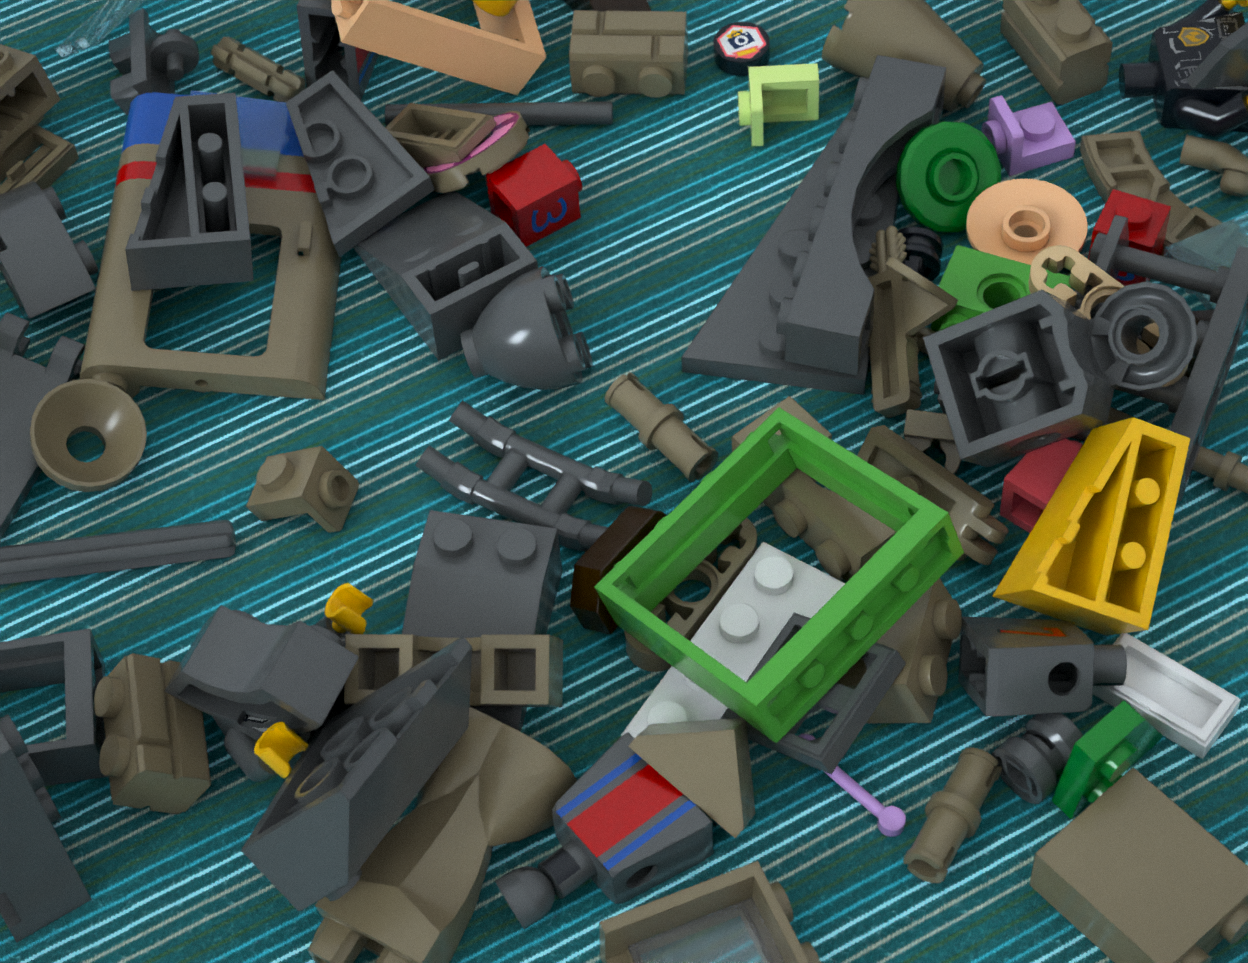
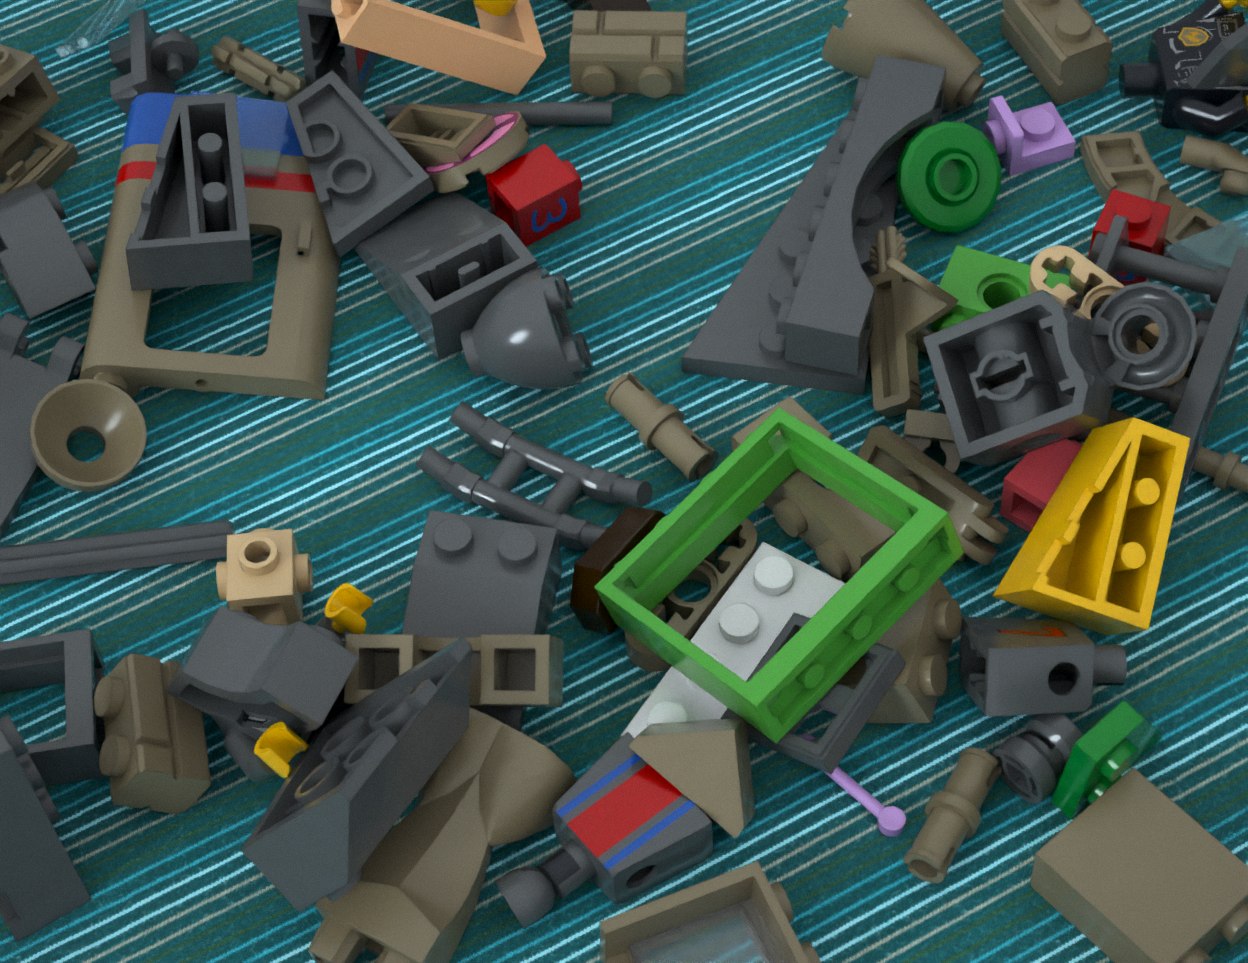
(265, 576): none -> tan brick
(303, 484): dark tan bracket -> none
(740, 47): tile -> none
(779, 95): yellowish green bracket -> none
(923, 251): black bush -> none
(1024, 218): light nougat dish -> none
(1171, 697): white tile -> none

